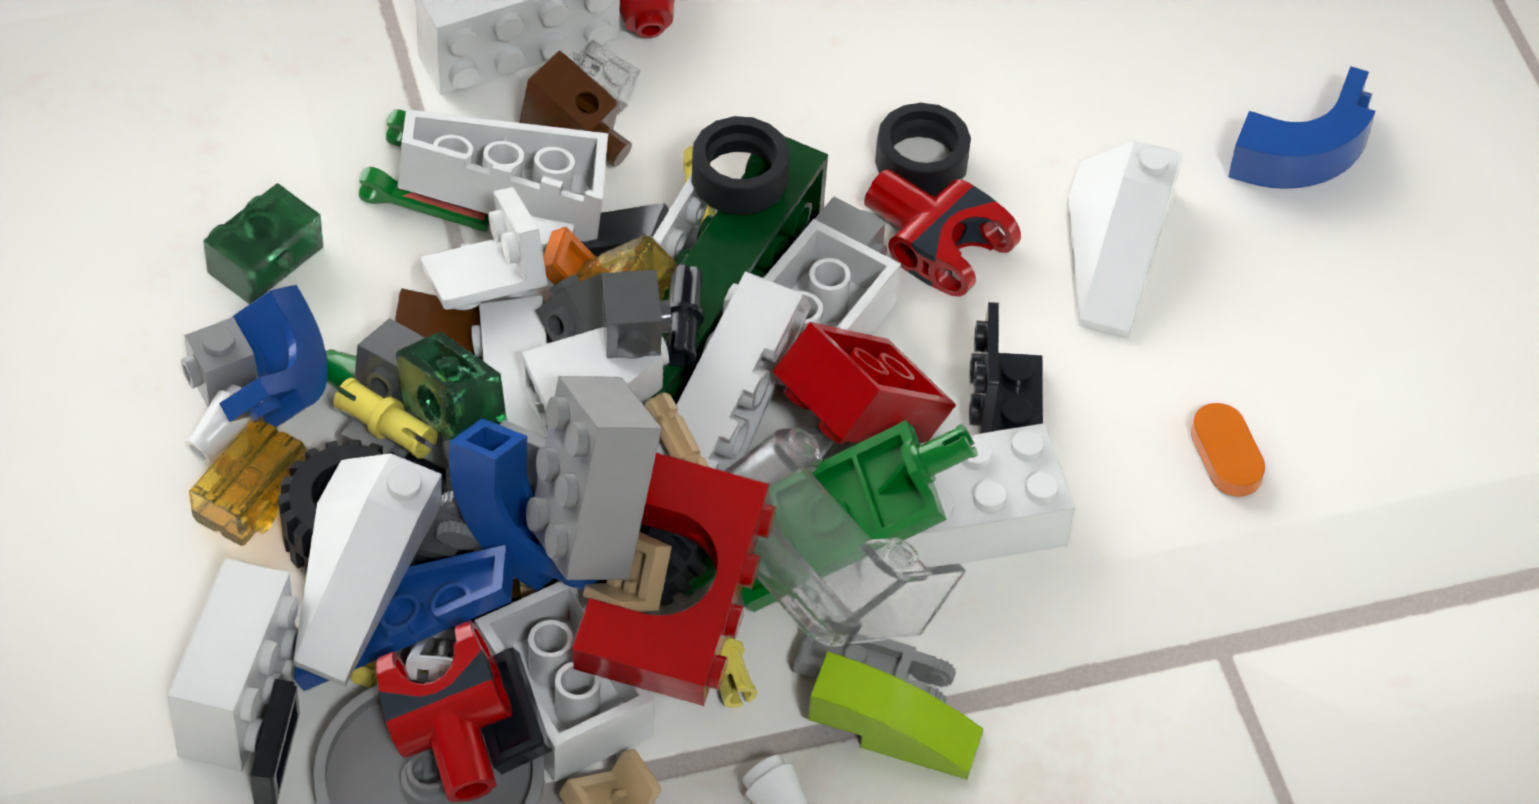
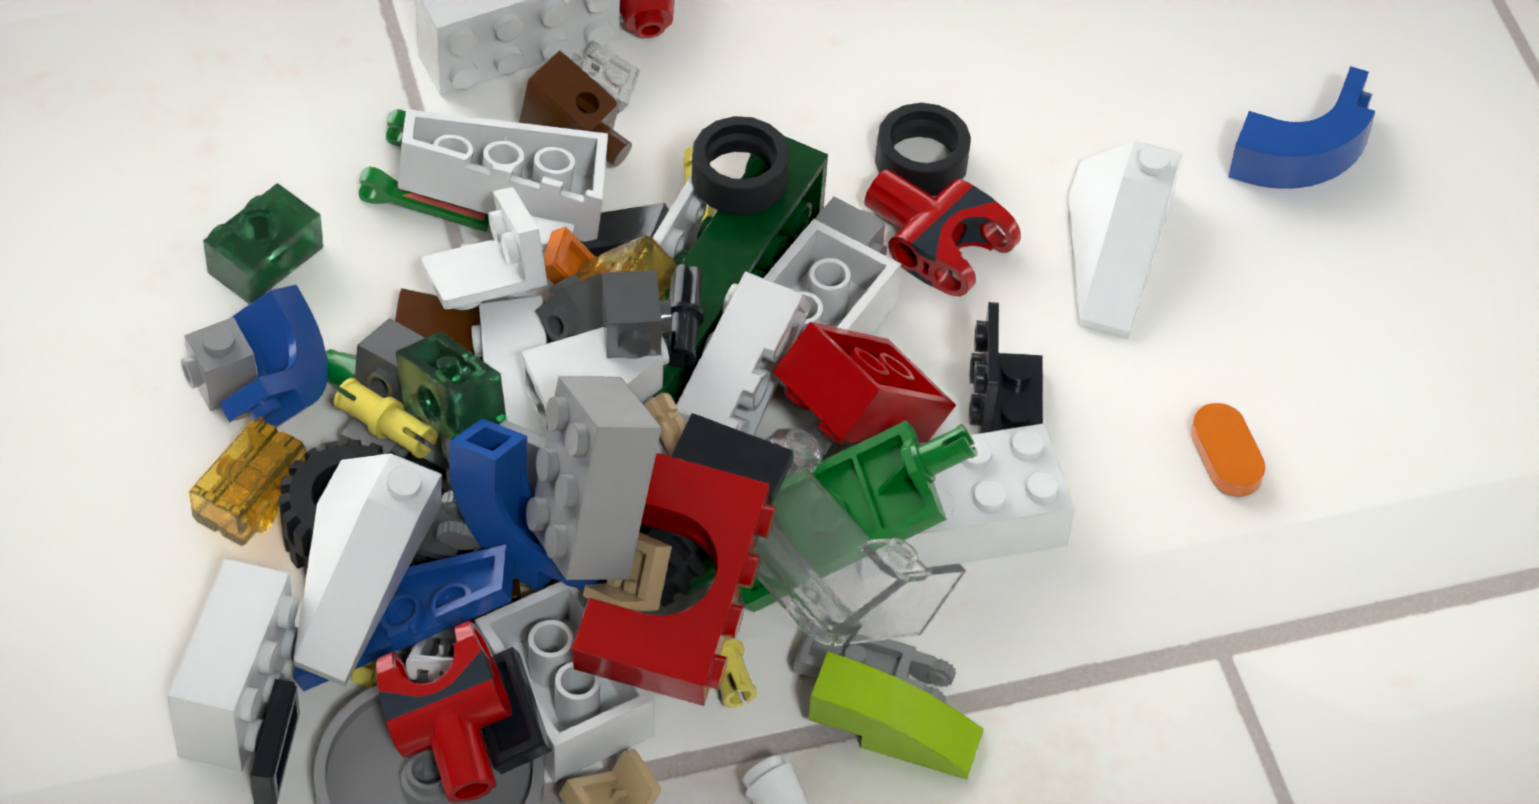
(214, 430): white cone -> none
(734, 452): none -> black tile

